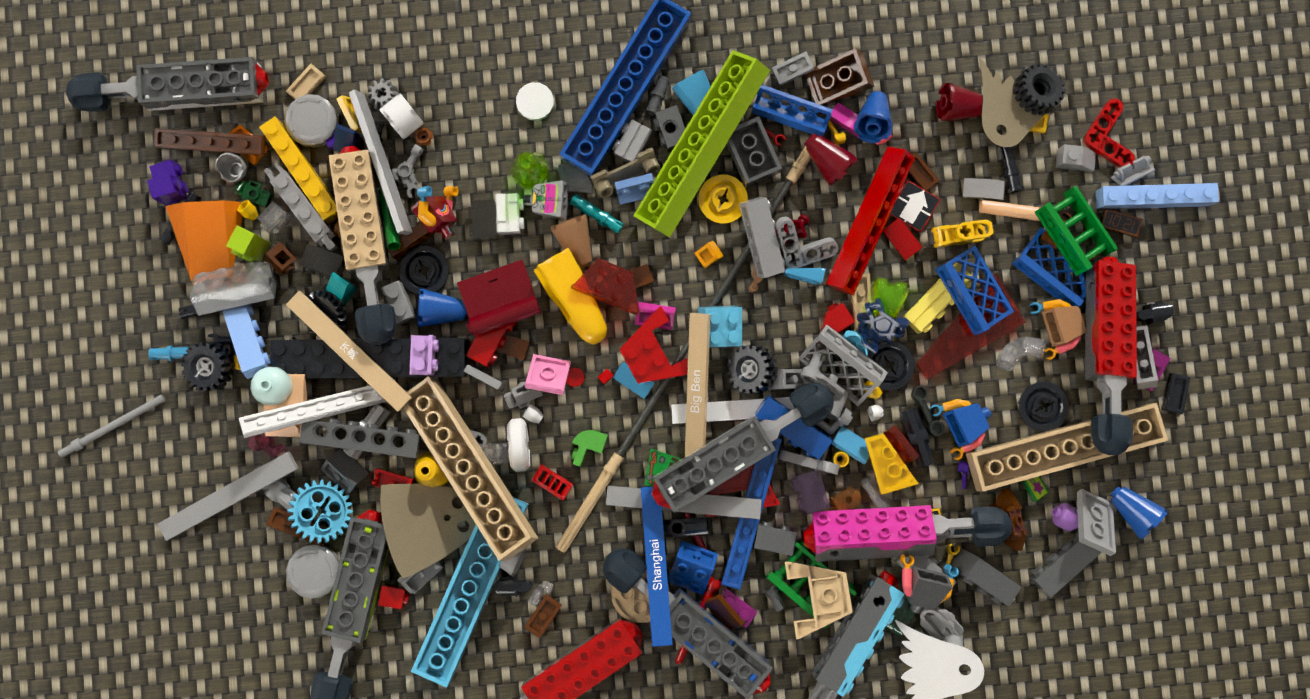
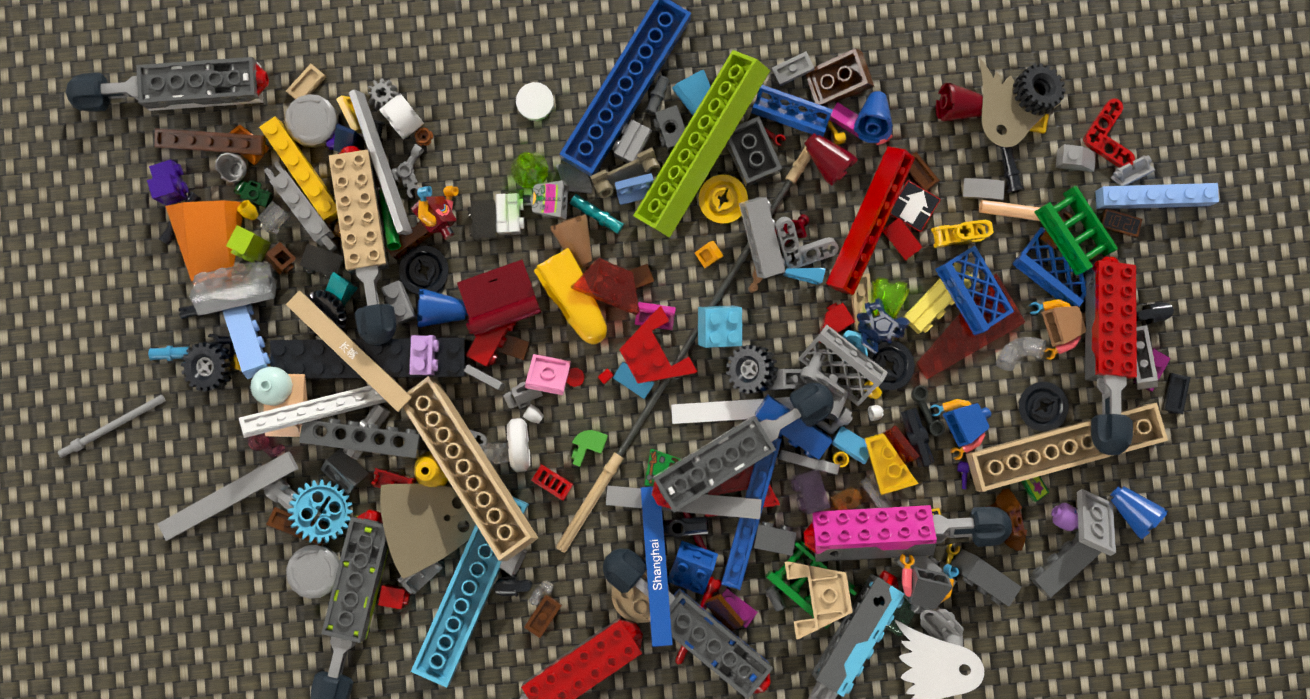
(697, 382): tan tile -> none

